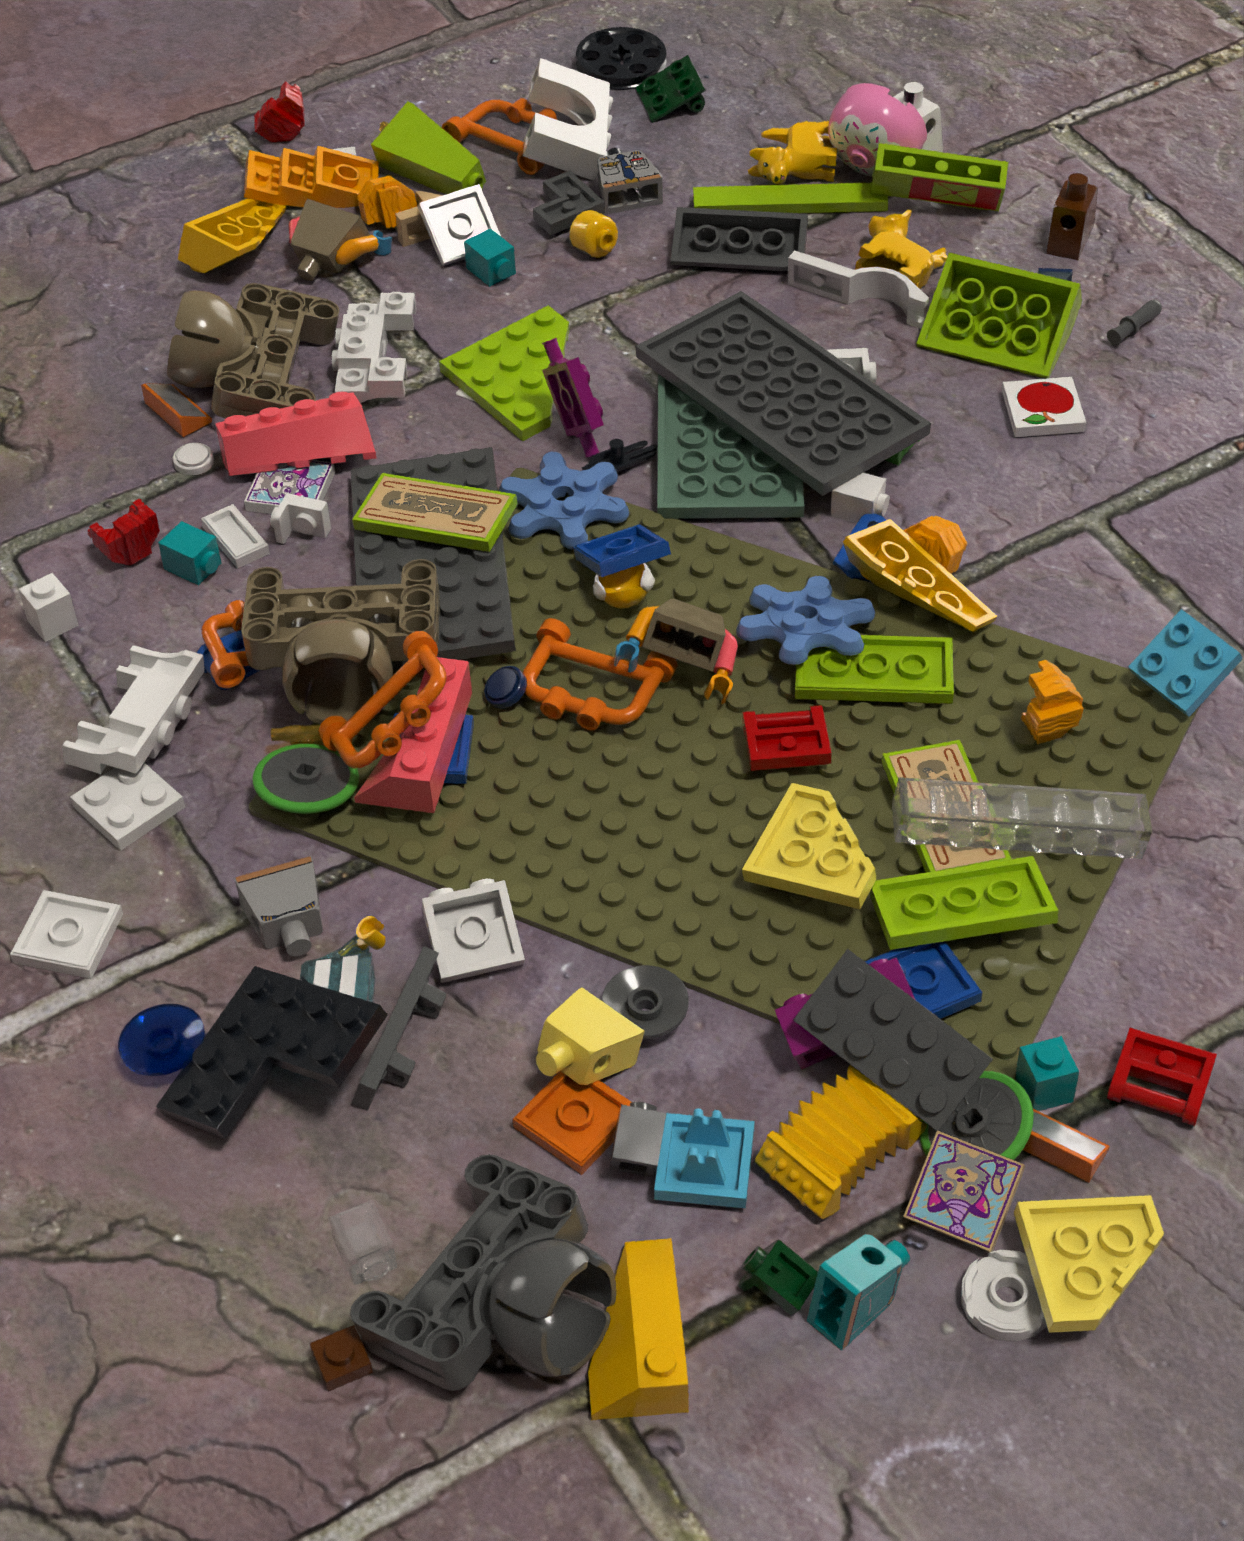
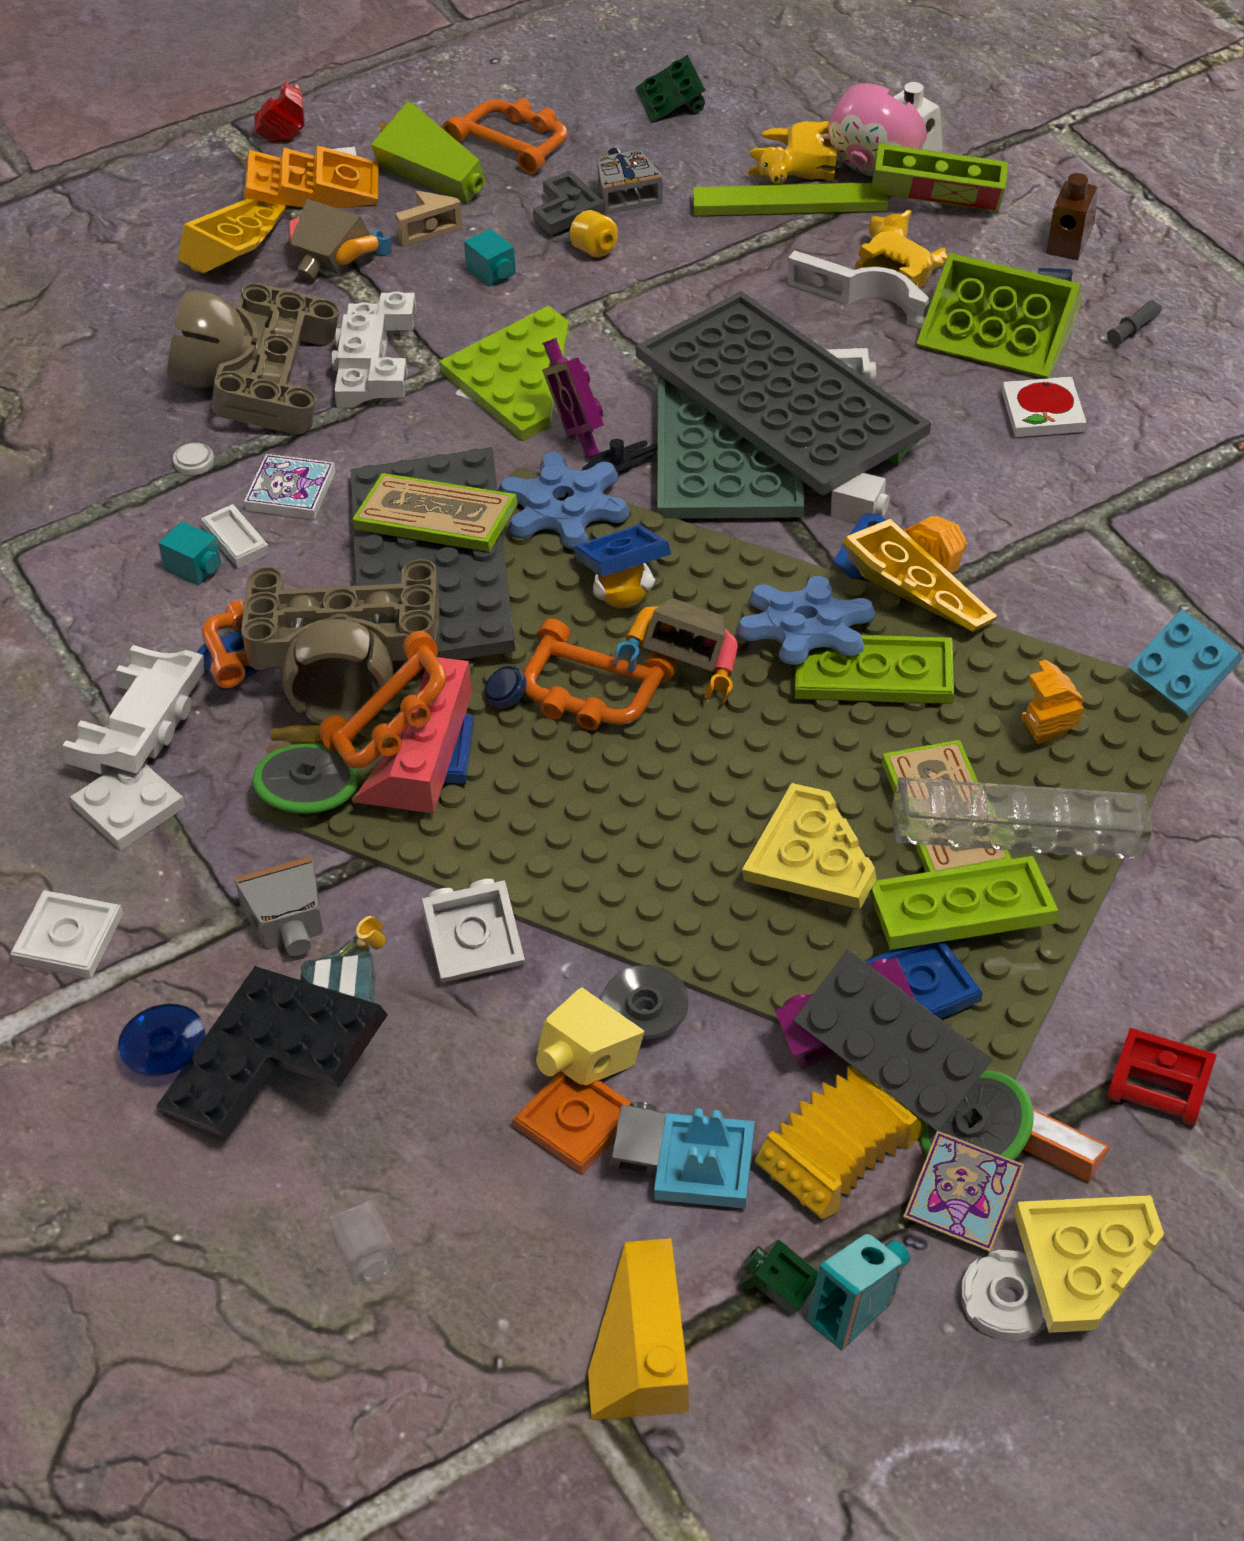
(48, 607): white brick -> none
(130, 537): red hair -> none
(175, 408): orange slope -> none
(295, 435): coral wedge -> none
(301, 516): white bracket -> none
(341, 1358): reddish brown plate -> none
(382, 199): light orange hair -> none
(386, 1062): dark grey hinge -> none
(455, 219): white tile -> none
(499, 1283): dark grey beam -> none
(581, 99): white arch -> none
(633, 56): black wedge -> none
(737, 238): dark grey slope -> none
(786, 739): red plate -> none
(1047, 1073): teal brick -> none

